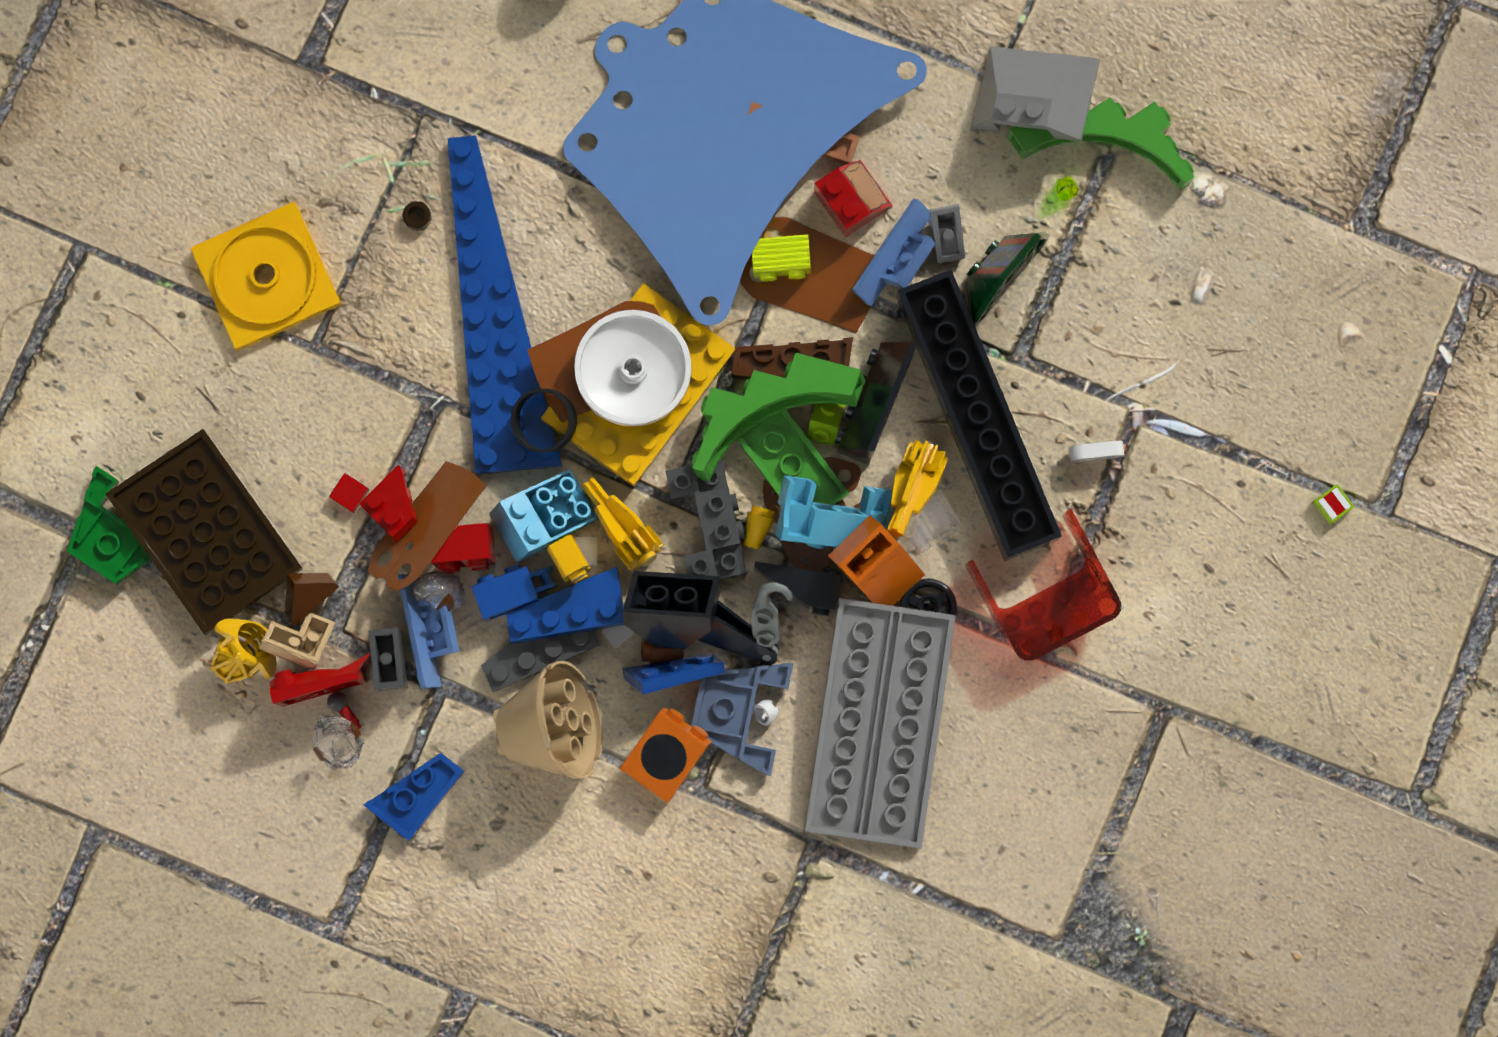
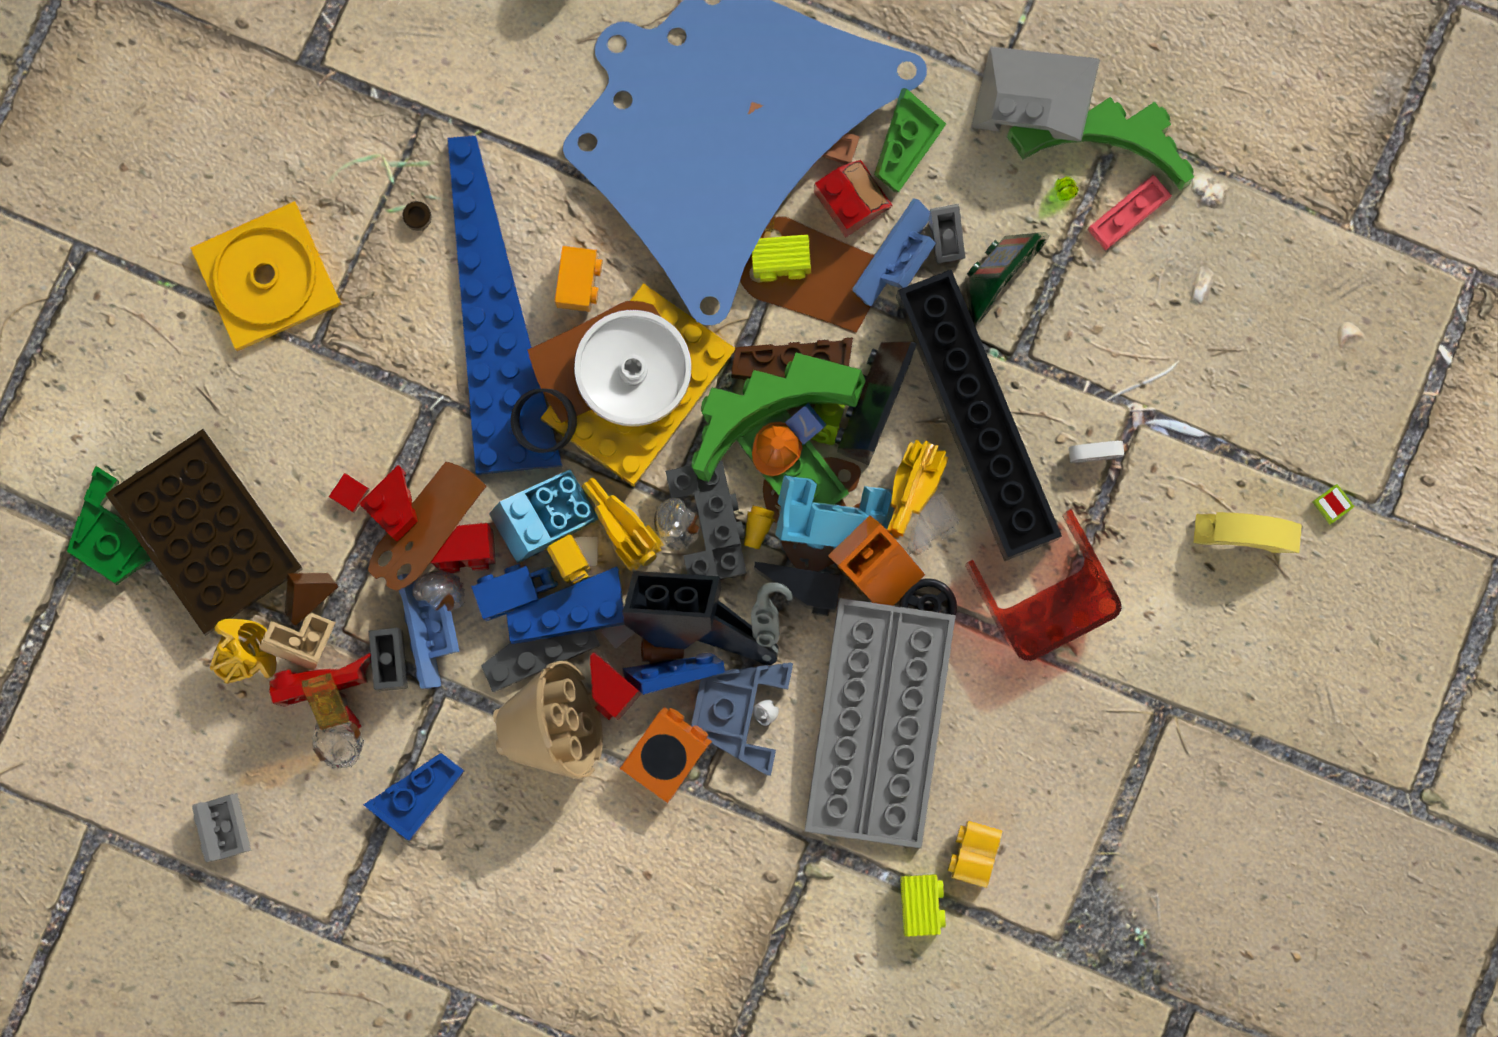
(221, 828): none -> light grey bracket
(325, 701): none -> clear yellow plate
(577, 279): none -> light orange brick
(610, 689): none -> red slope
(676, 524): none -> clear hair
(775, 449): none -> orange piece
(805, 423): none -> blue tile
(907, 140): none -> bright green wing
(921, 905): none -> neon yellow brick
(975, 854): none -> yellow brick
(1129, 212): none -> coral tile
(1248, 530): none -> light yellow arch

